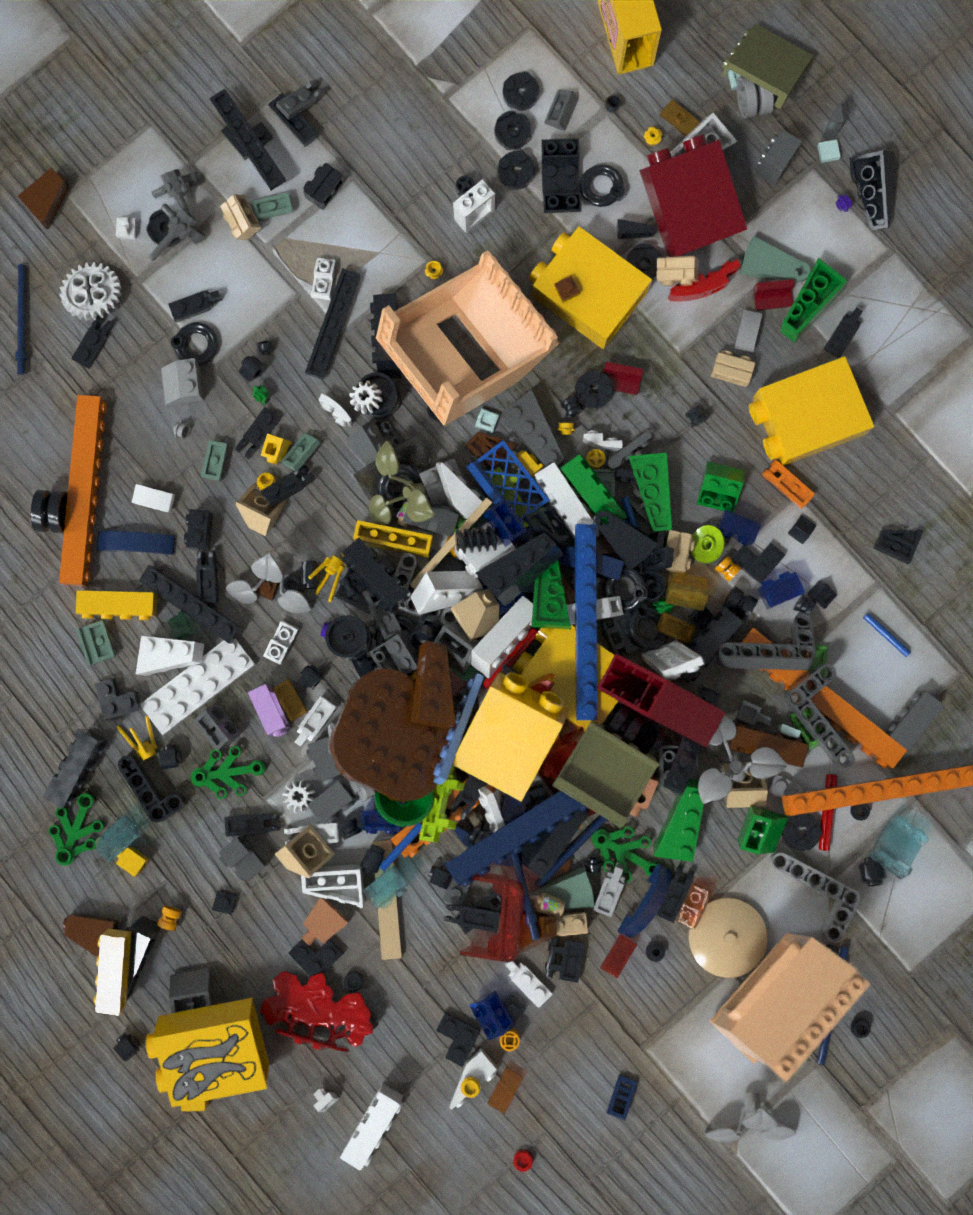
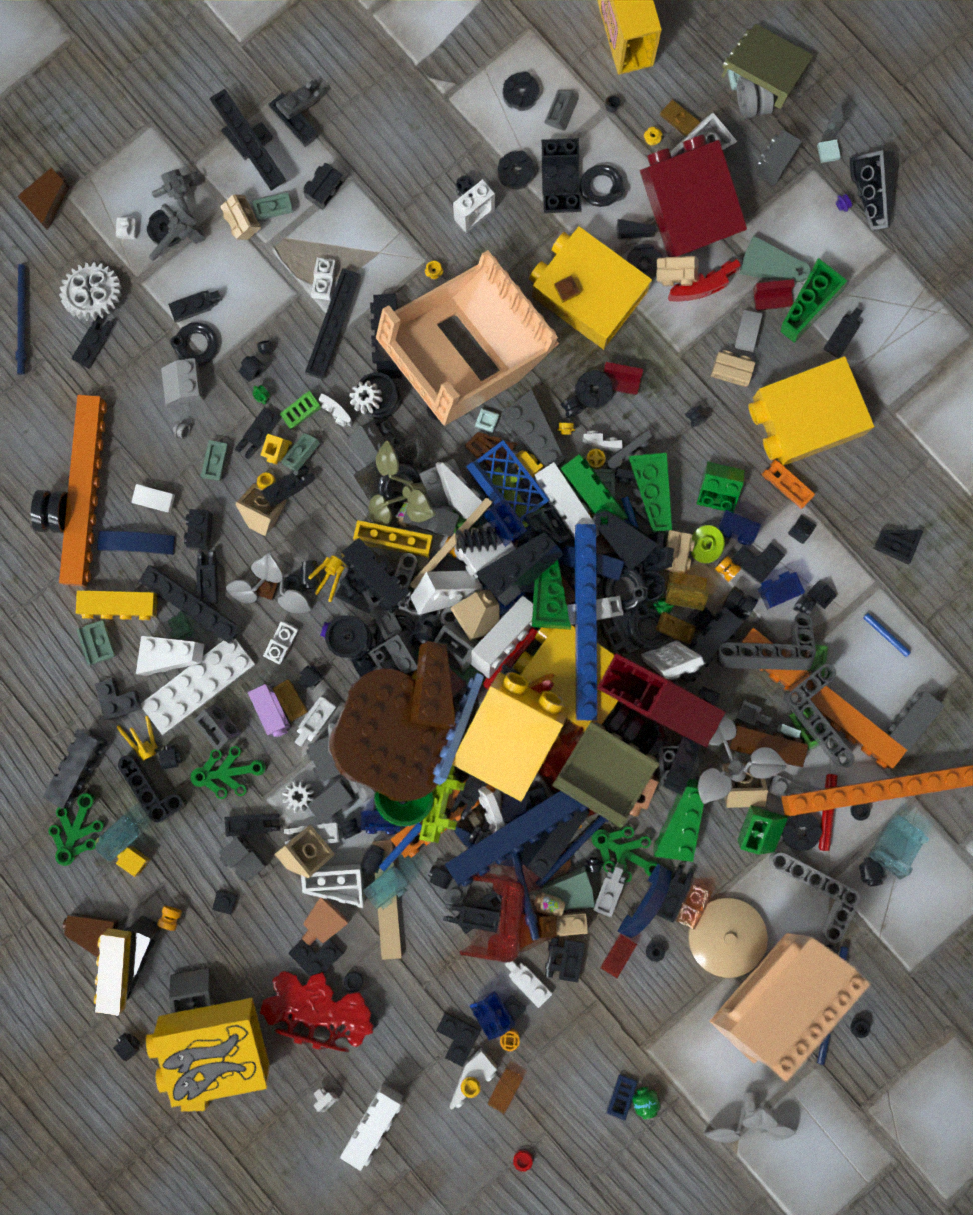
(296, 405): none -> bright green slope
(514, 120): black plate -> none
(646, 1103): none -> green head

